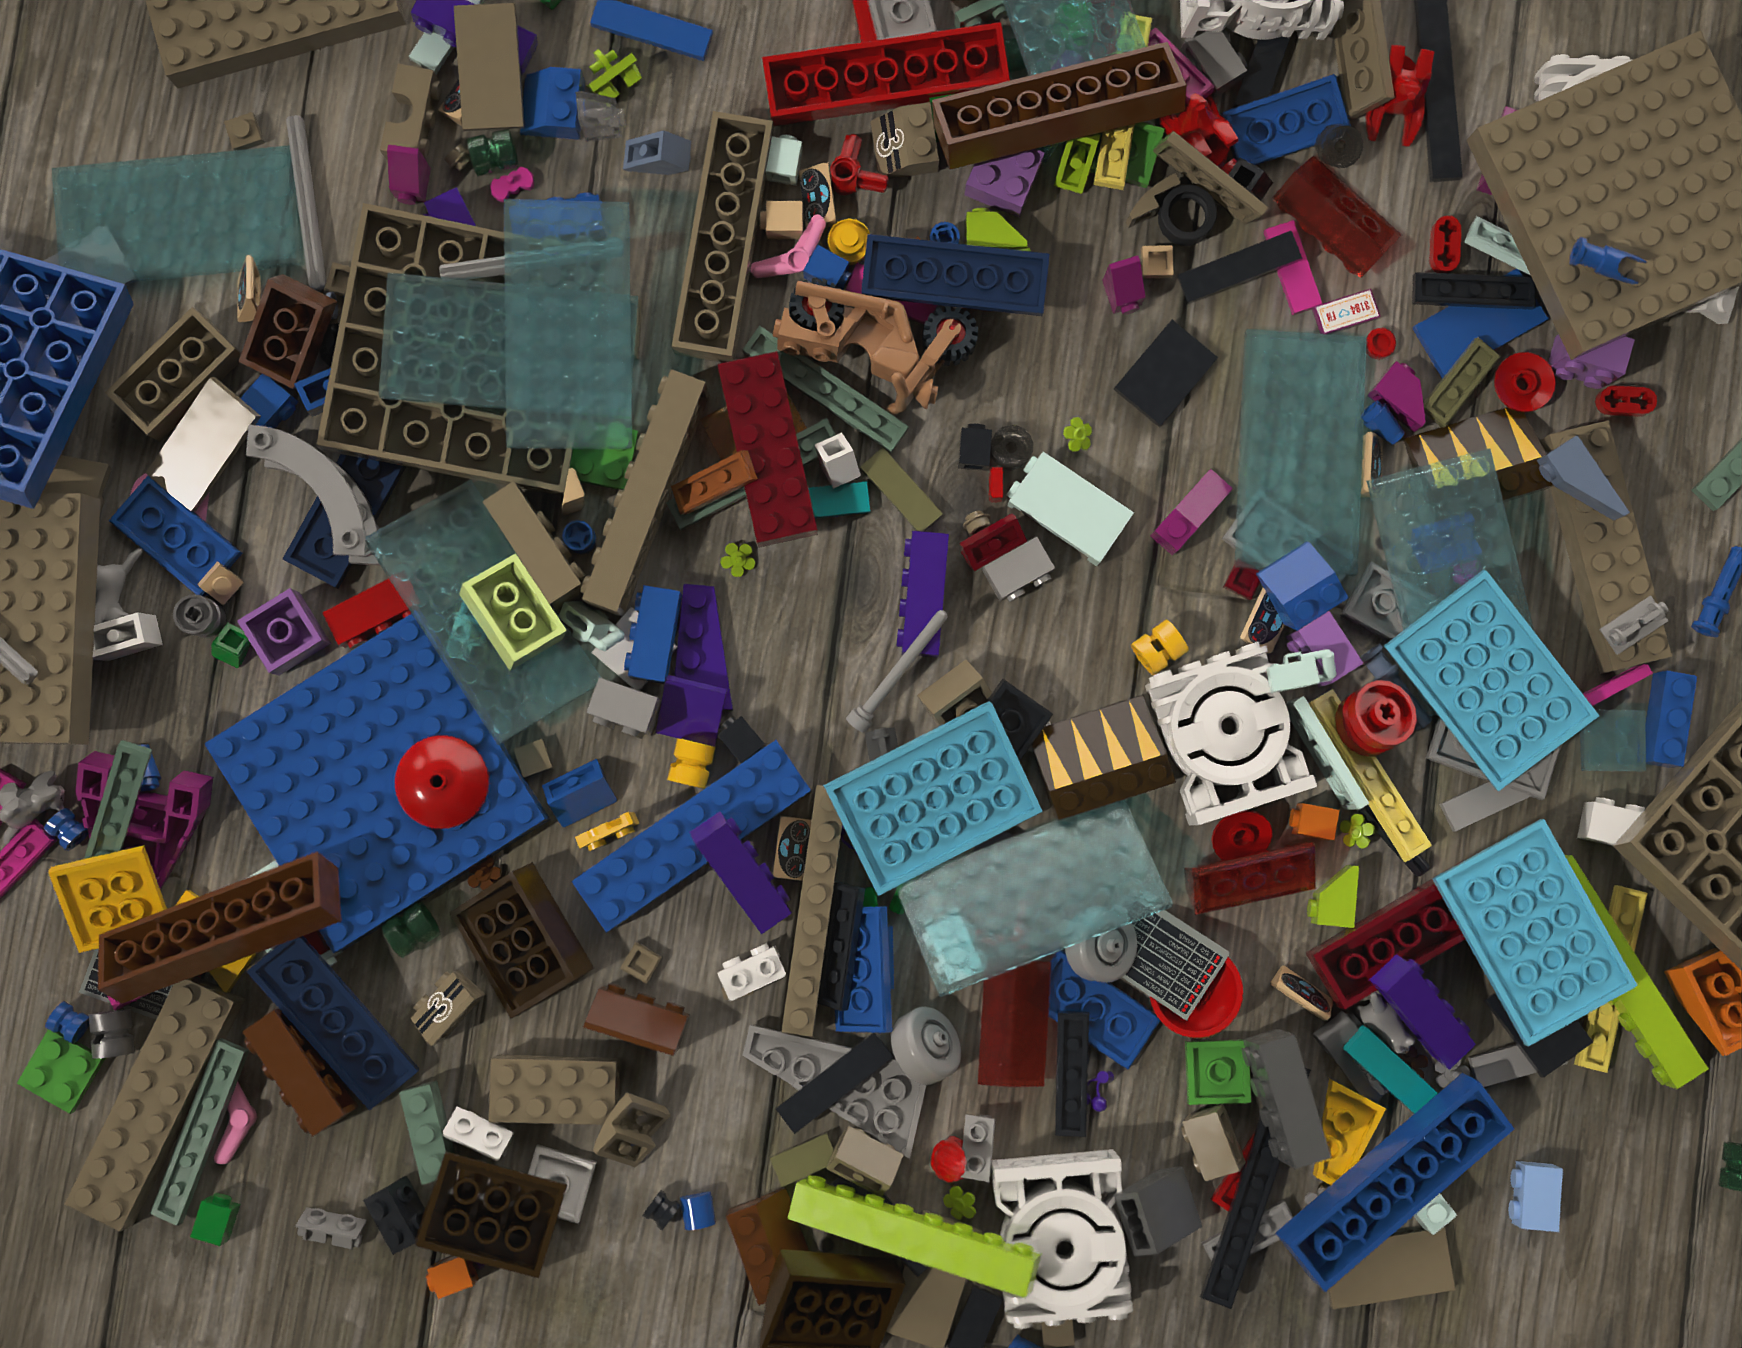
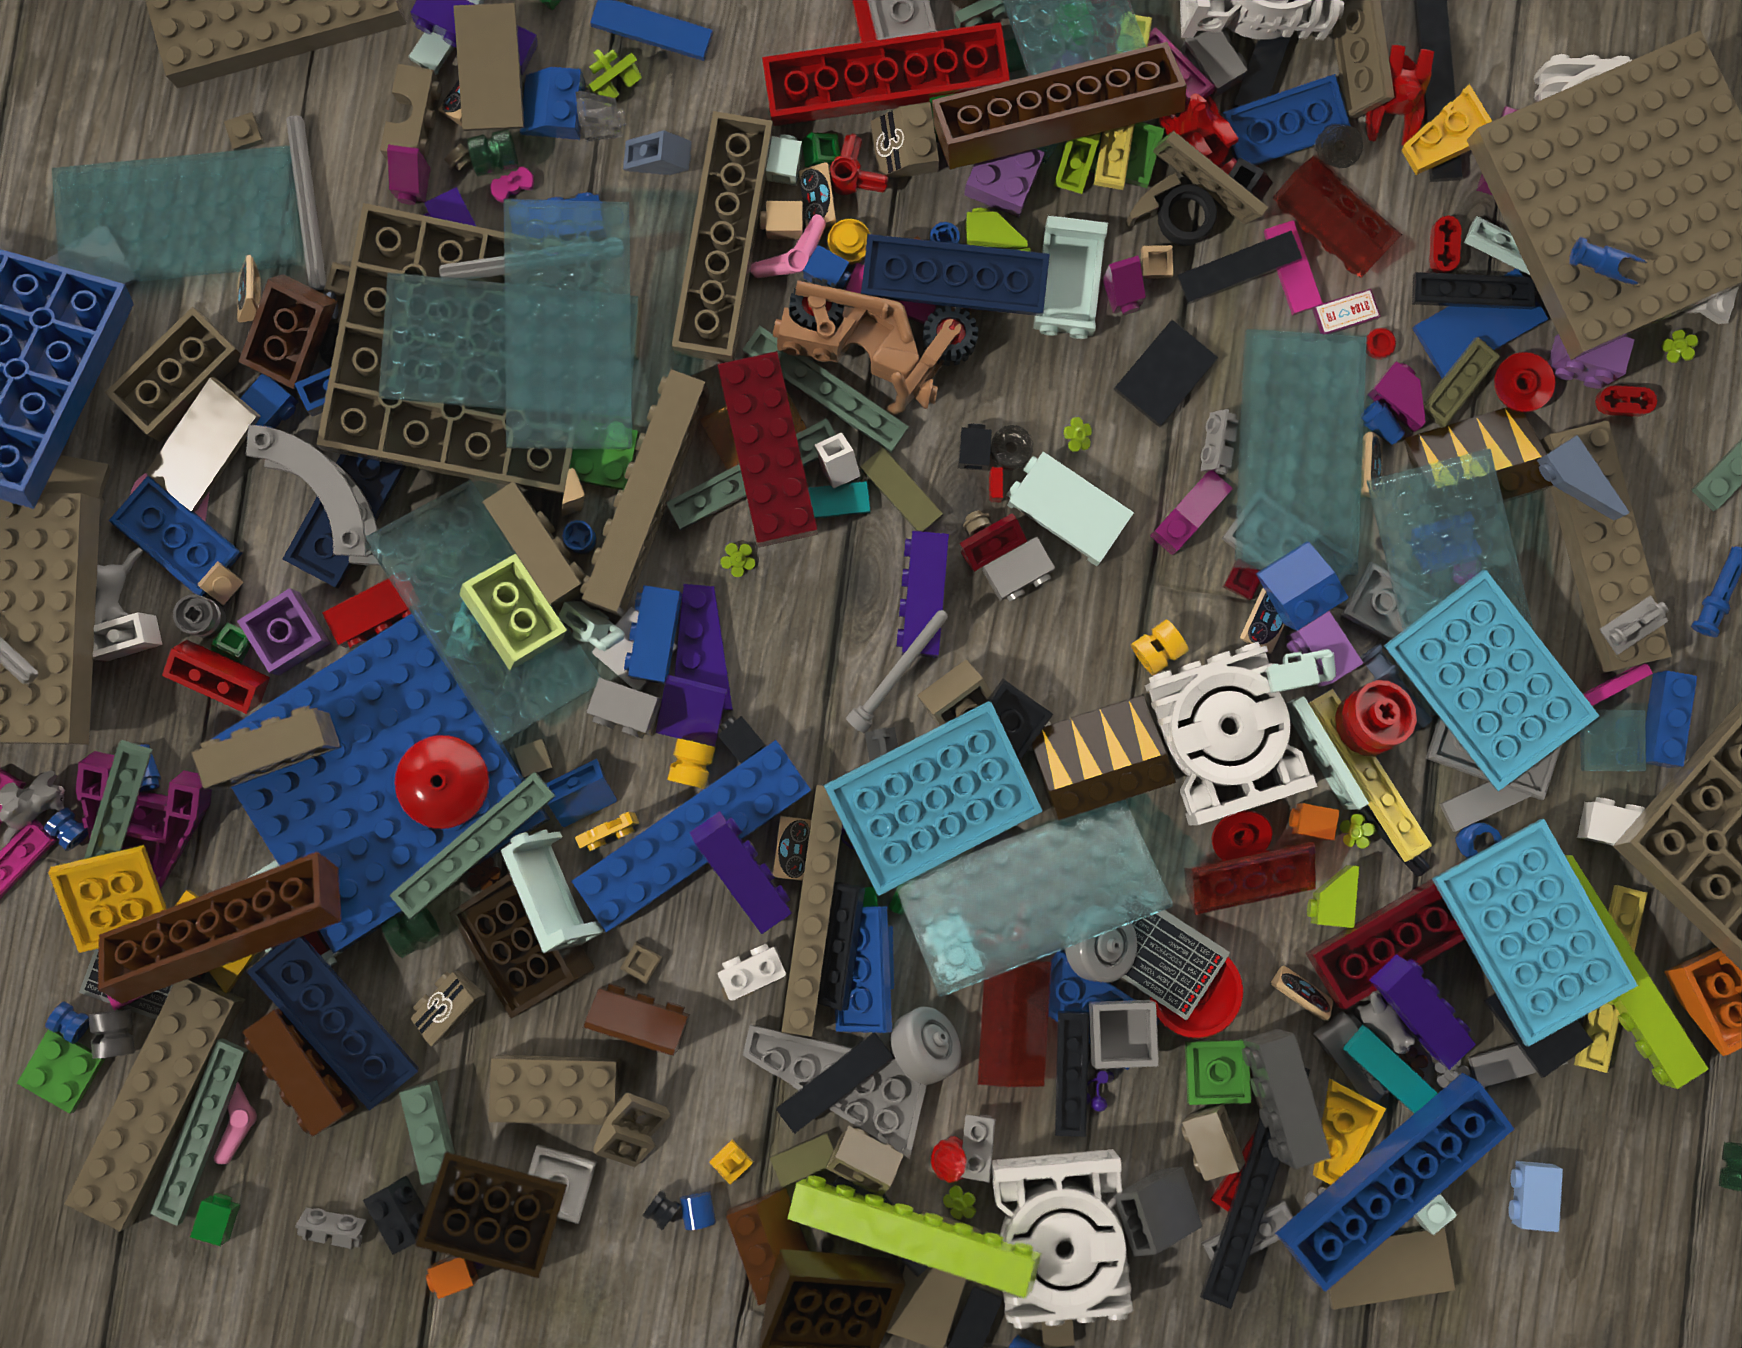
(216, 676): none -> red brick
(265, 749): none -> dark tan brick
(472, 845): none -> sand green plate
(478, 1134): white bracket -> none
(546, 892): none -> light aqua panel
(714, 482): dark orange tile -> none
(731, 1161): none -> yellow tile
(820, 148): none -> green slope
(1072, 276): none -> light aqua panel
(1123, 1034): none -> light grey piece
(1220, 428): none -> light grey hinge
(1447, 133): none -> yellow wing
(1467, 836): none -> blue piece
(1681, 345): none -> lime plant

